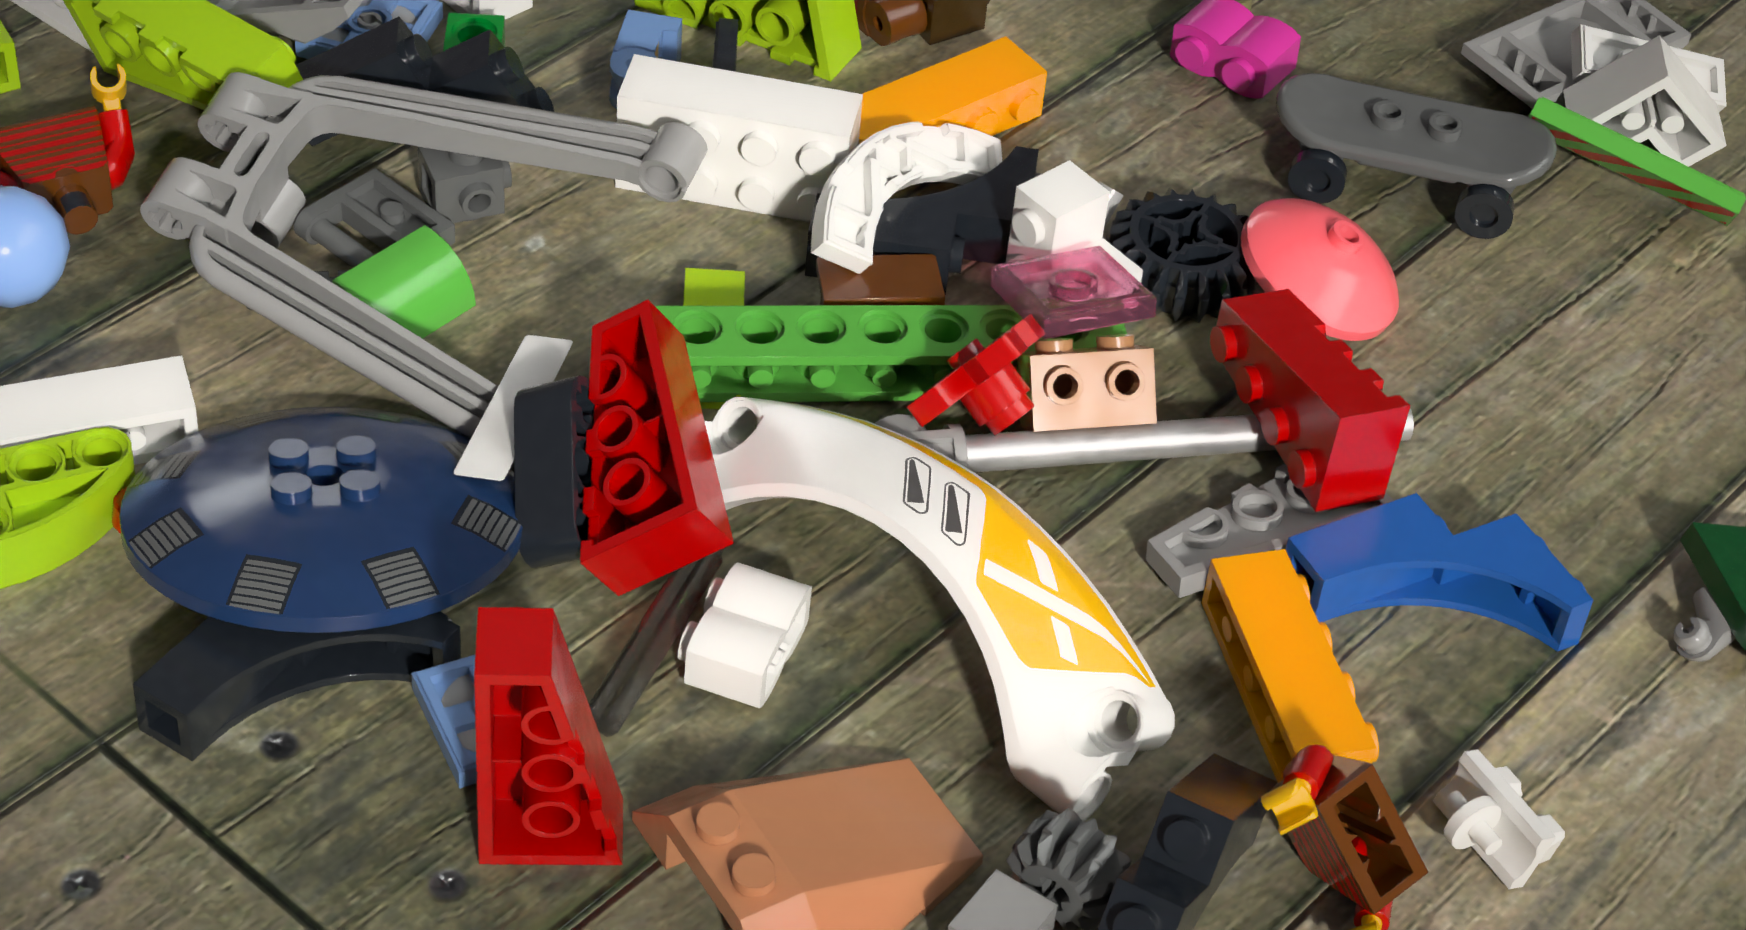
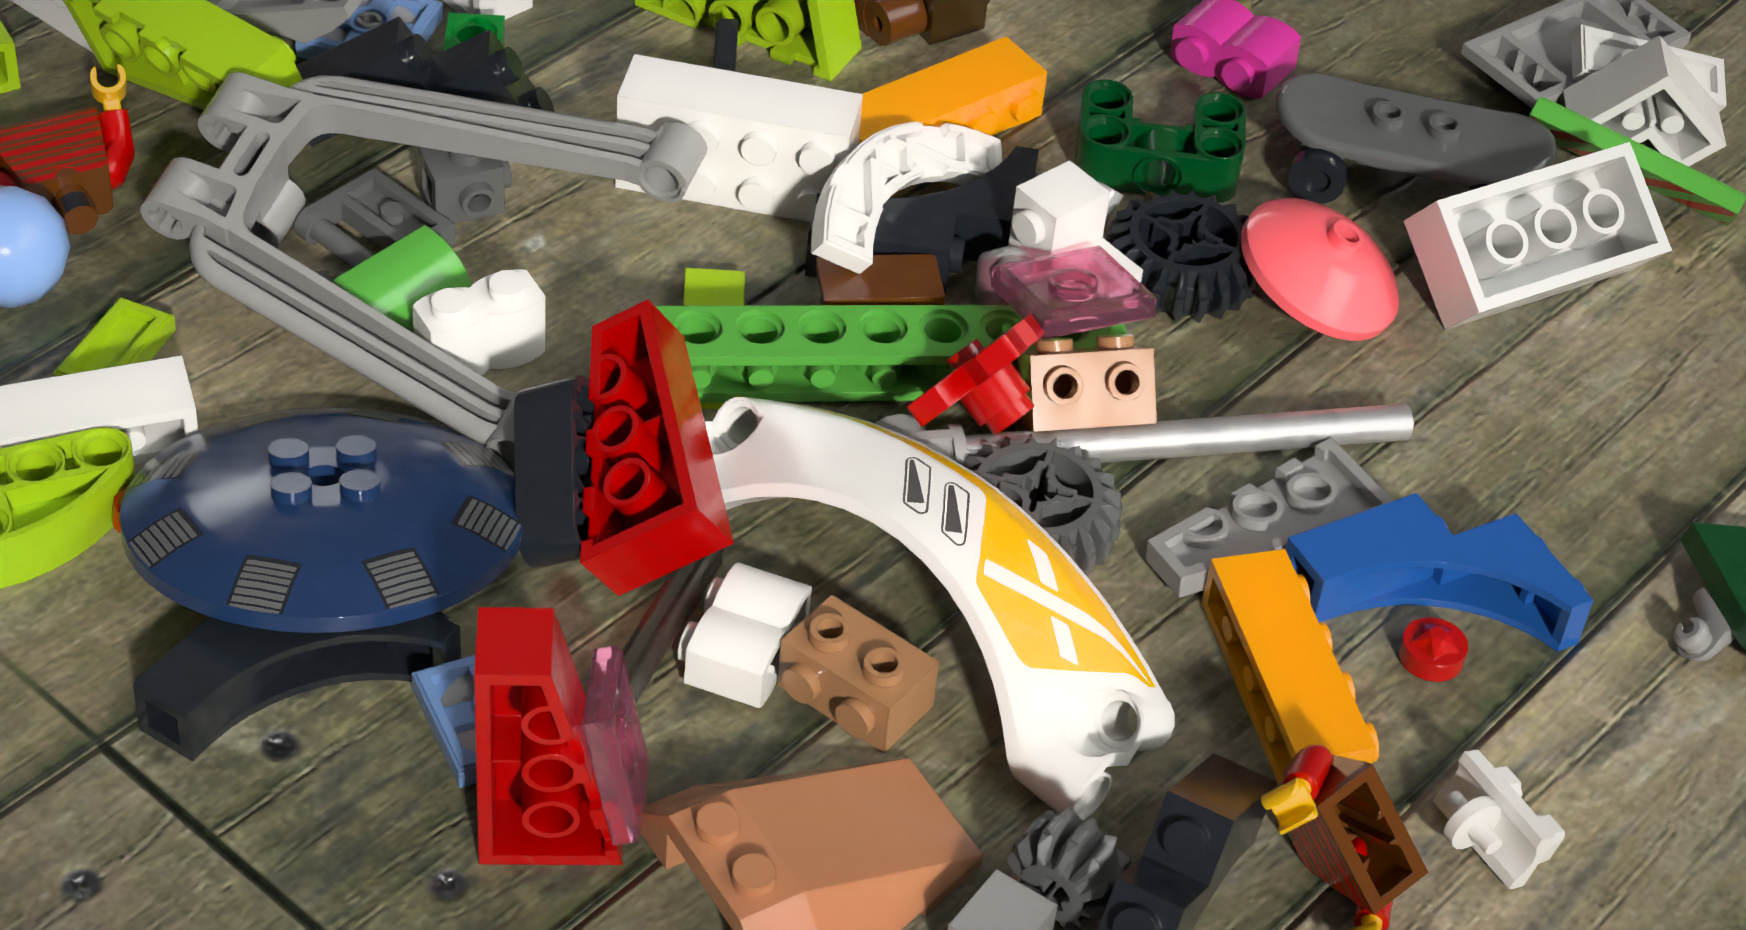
(121, 337): none -> lime tile
(488, 324): none -> white brick
(492, 444): white sticker -> none
(616, 744): none -> clear pink tile
(647, 36): medium blue leg -> none
(857, 673): none -> medium nougat brick
(983, 292): none -> light grey arm
(1058, 491): none -> dark grey gear
(1159, 156): none -> dark green beam
(1310, 398): red wedge -> none
(1433, 649): none -> red tile
(1536, 235): none -> white brick

